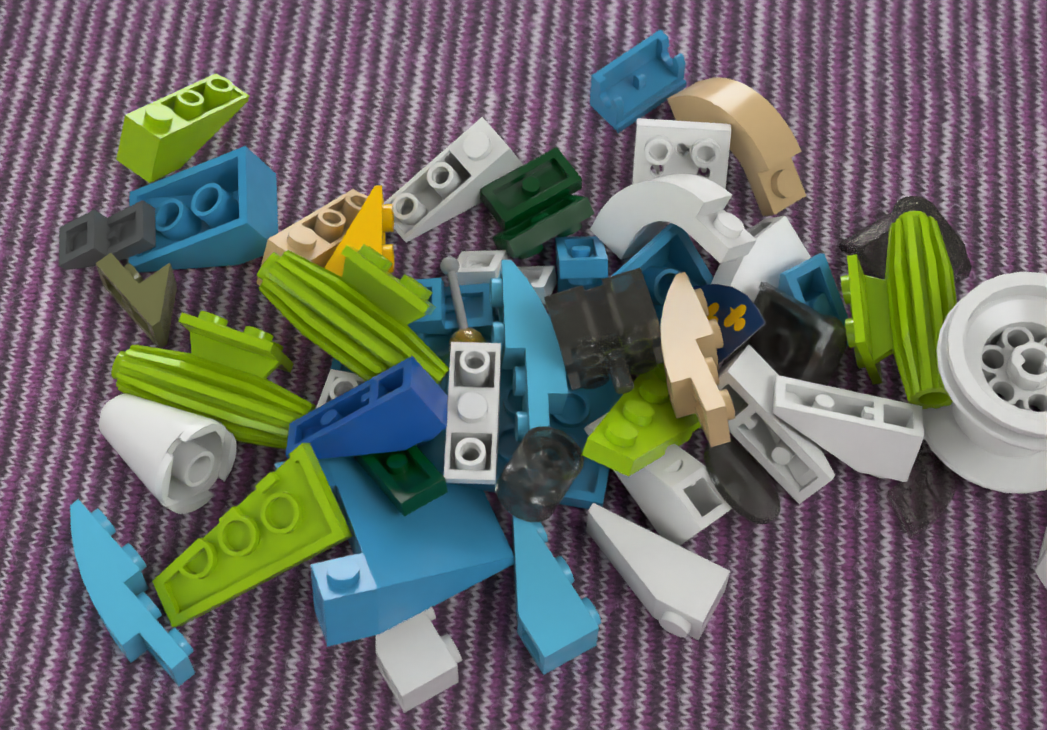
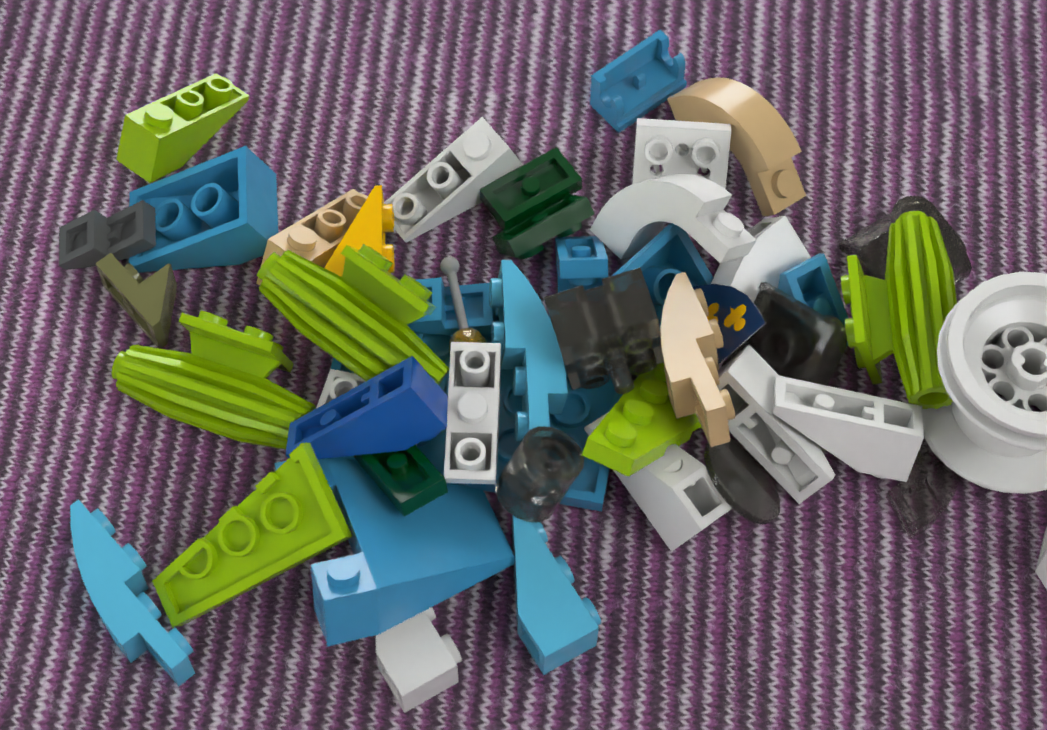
(169, 449): white cone -> none
(480, 266): white slope -> none
(665, 577): white slope -> none

